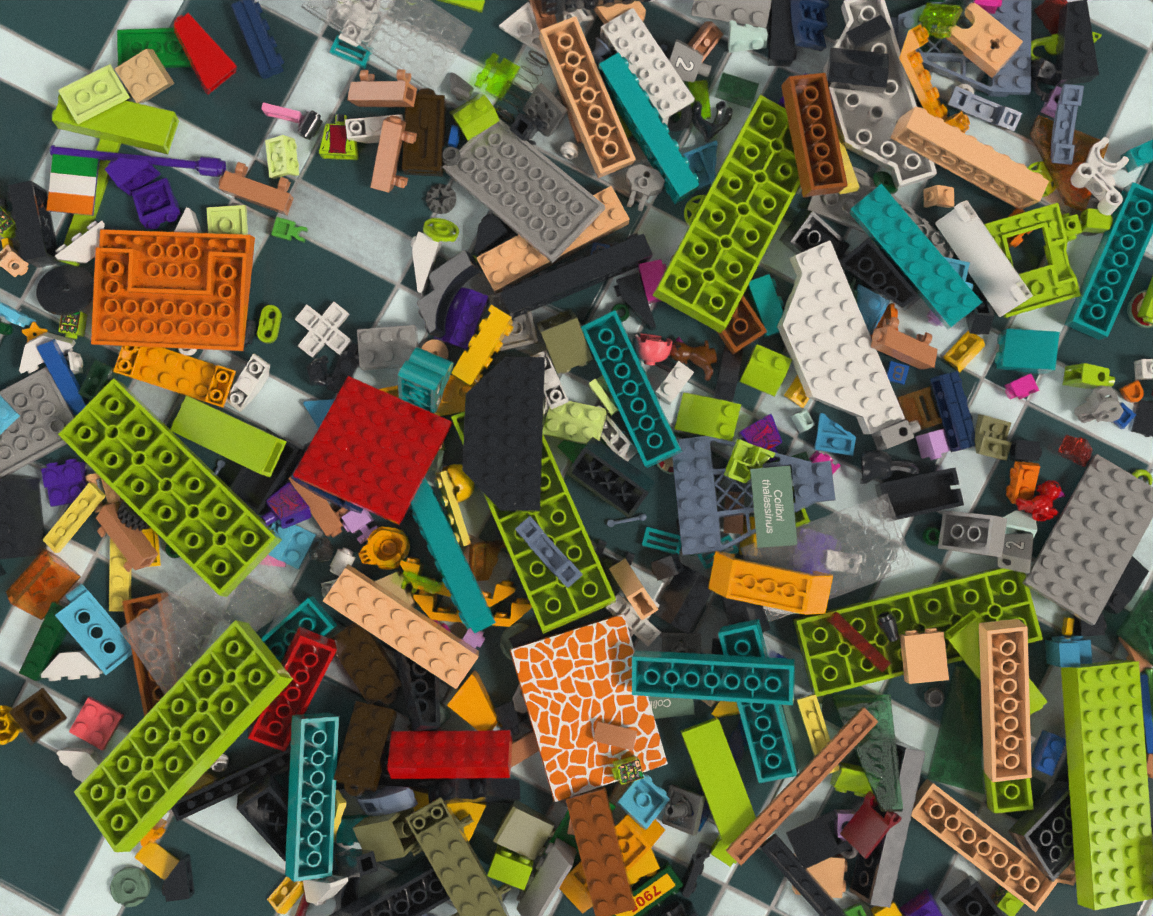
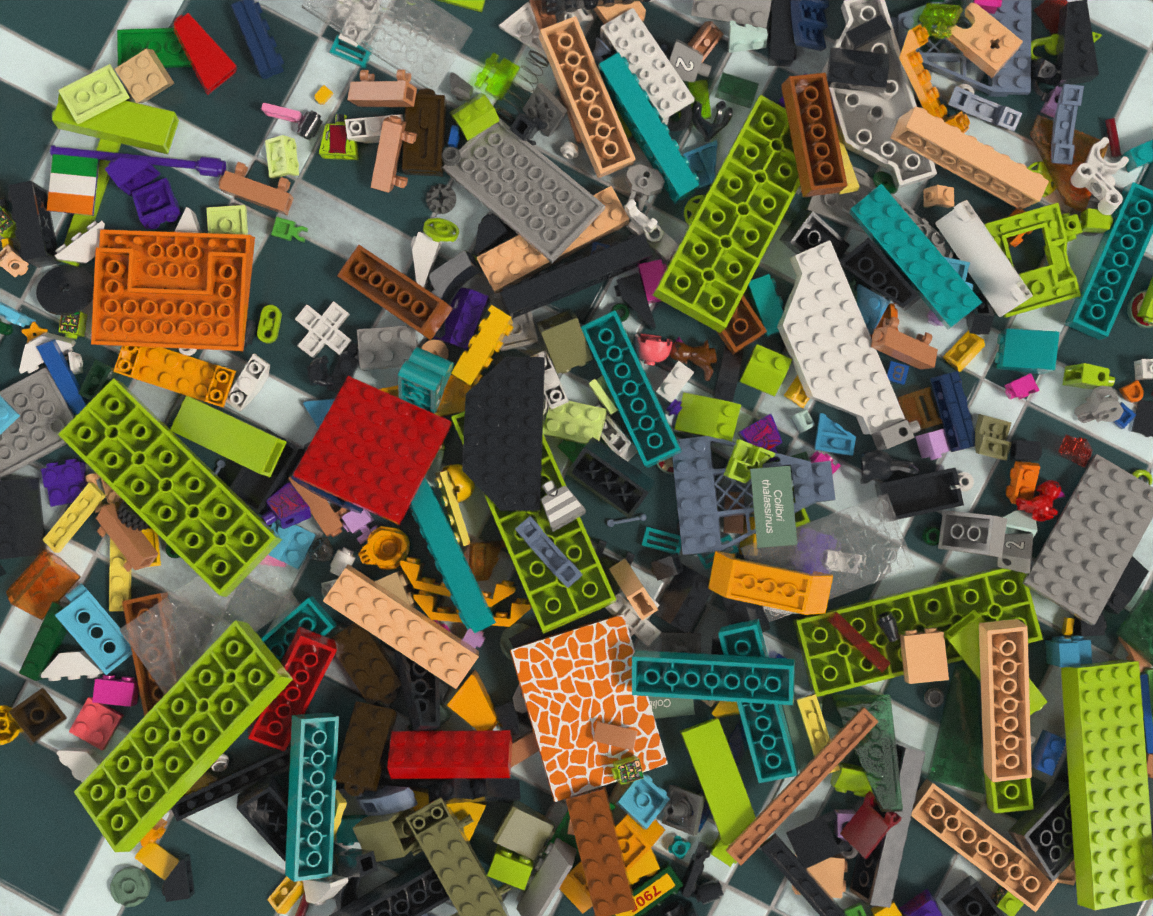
(116, 691): none -> dark pink brick
(323, 95): none -> yellow piece
(395, 292): none -> dark orange brick
(428, 584): clear neon green plate -> none
(560, 506): none -> torso
(664, 245): none -> white piece
(674, 408): none -> dark purple plate
(685, 846): none -> teal plate
(708, 892): none -> black brick
(970, 481): none -> white plate
(1113, 138): none -> dark red piece

